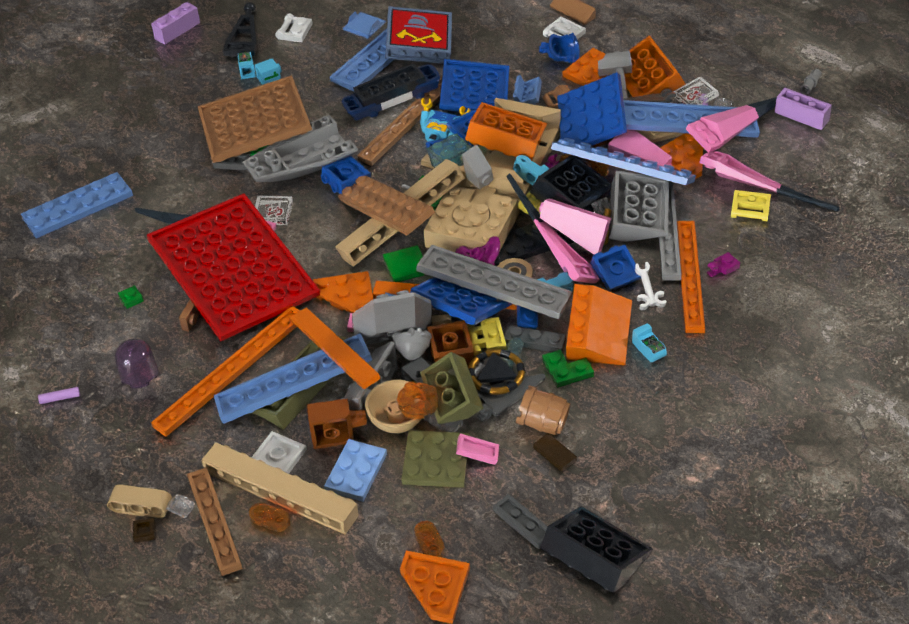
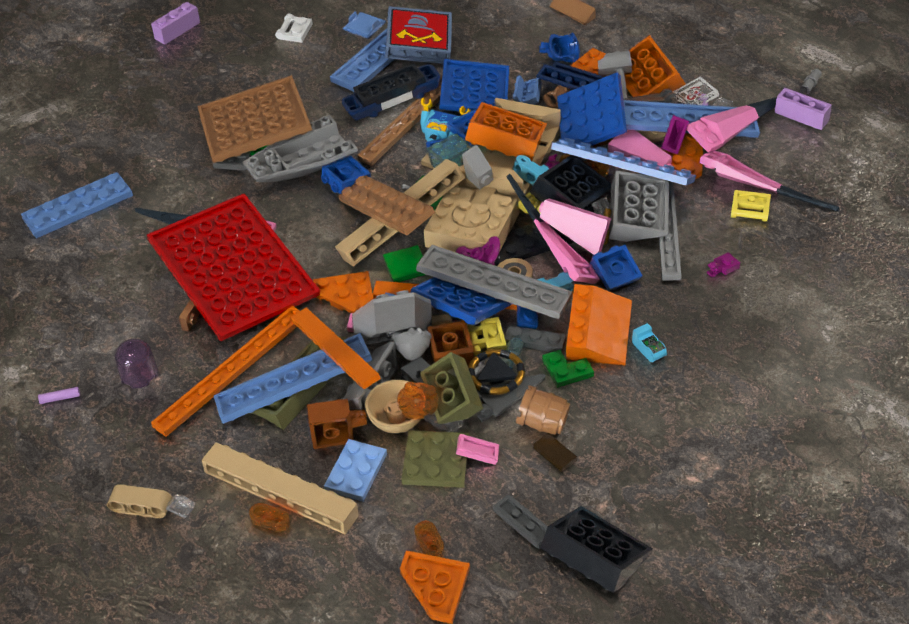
(130, 297): green plate -> none
(144, 530): dark brown tile -> none
(214, 522): medium nougat plate -> none
(233, 48): black plate -> none
(246, 64): medium azure leg -> none
(268, 71): medium azure brick -> none
(275, 208): clear tile -> none
(280, 452): white tile -> none
(564, 27): white plate -> none
(566, 75): none -> dark blue slope
(649, 299): white bar -> none
(674, 134): none -> magenta slope
(690, 278): orange tile -> none

